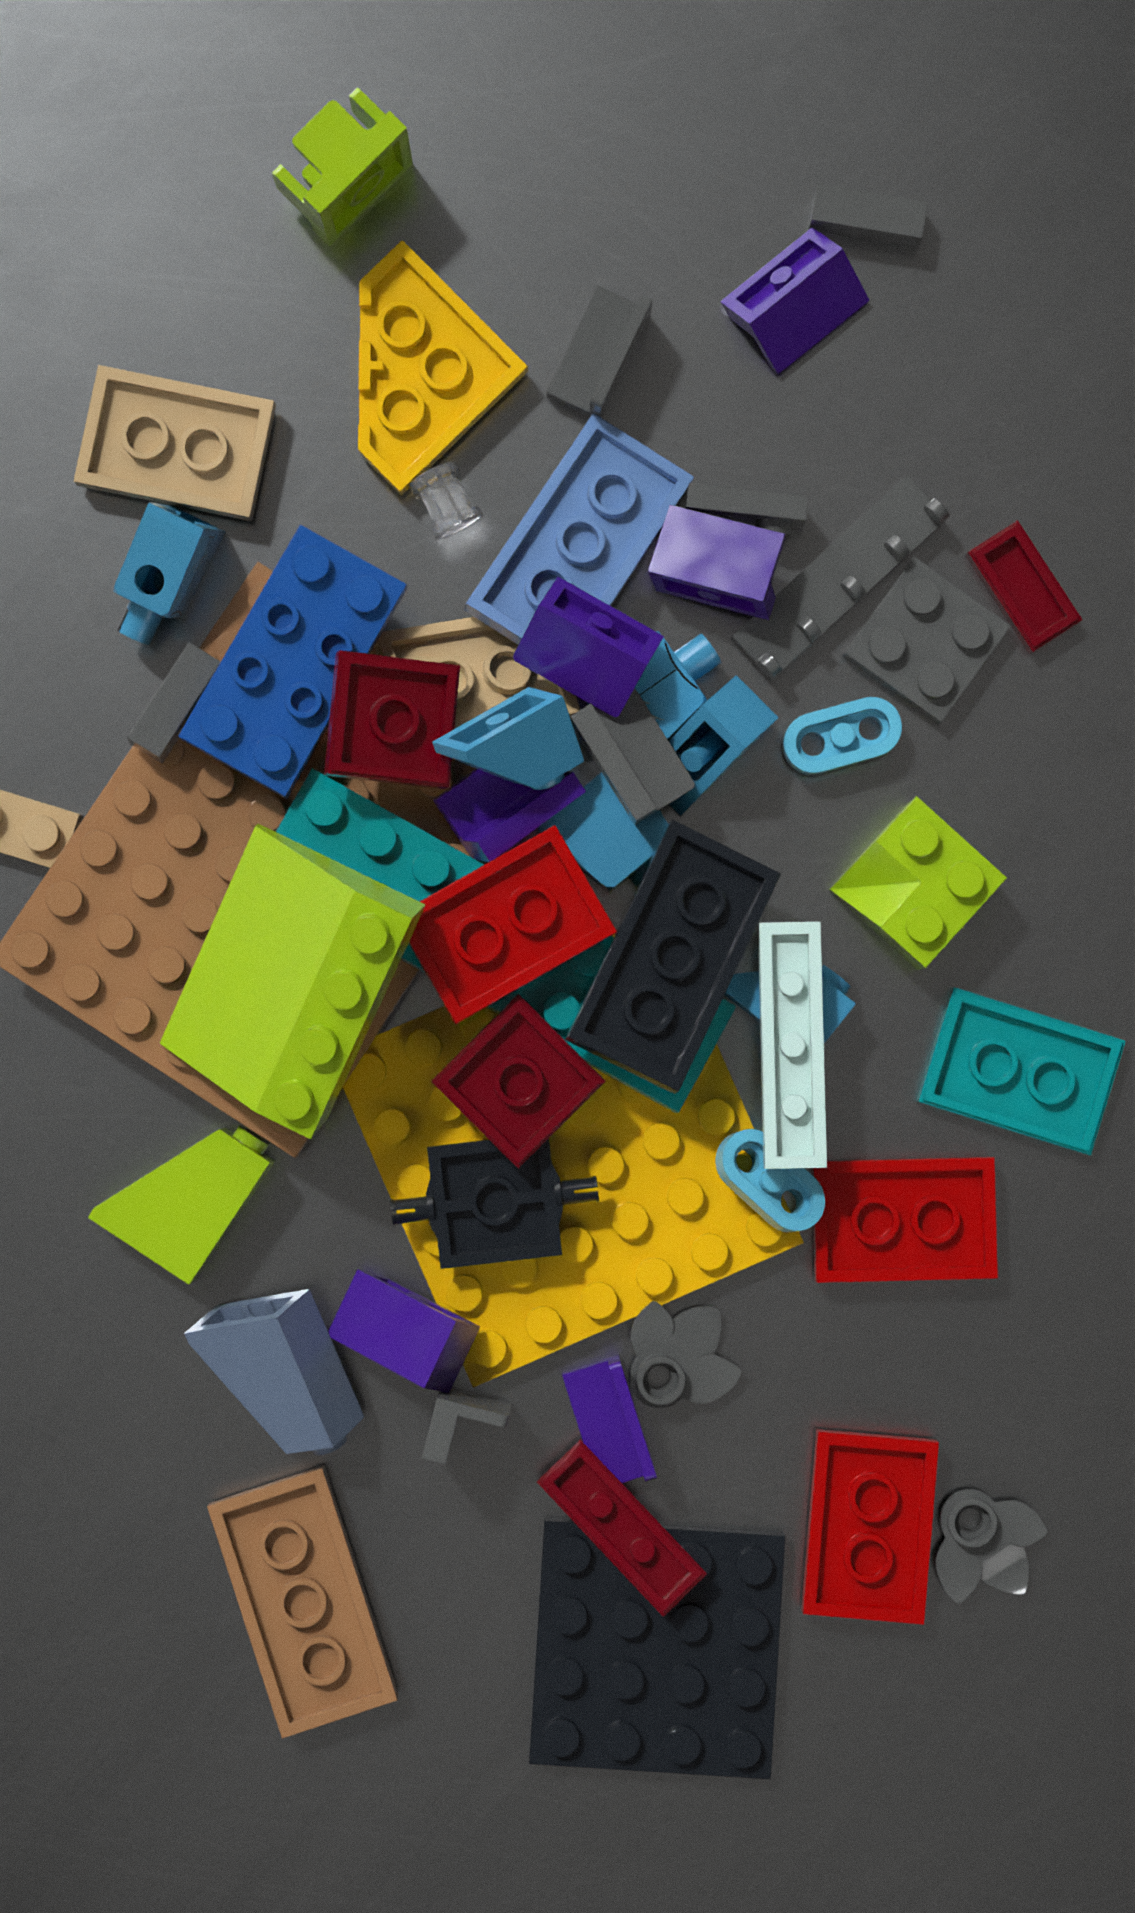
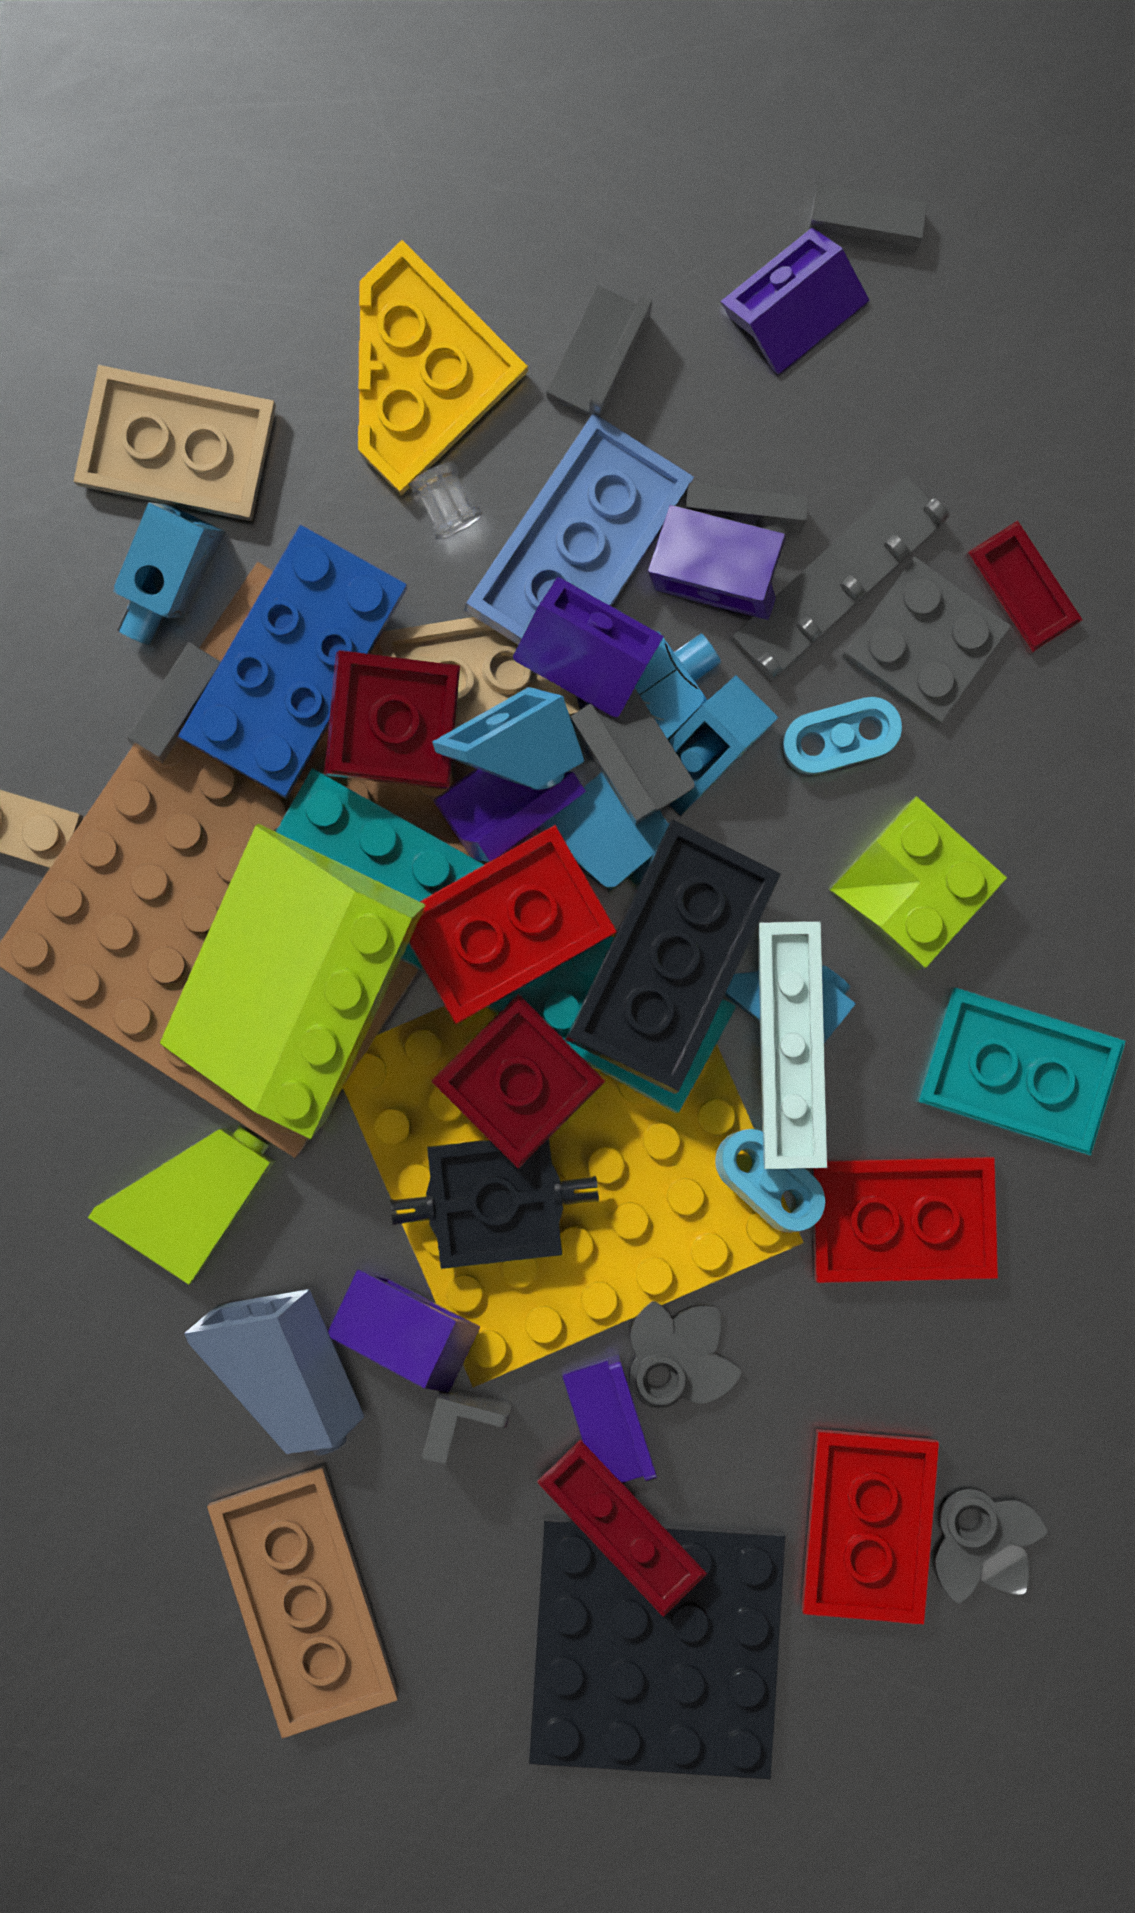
(346, 164): lime panel -> none

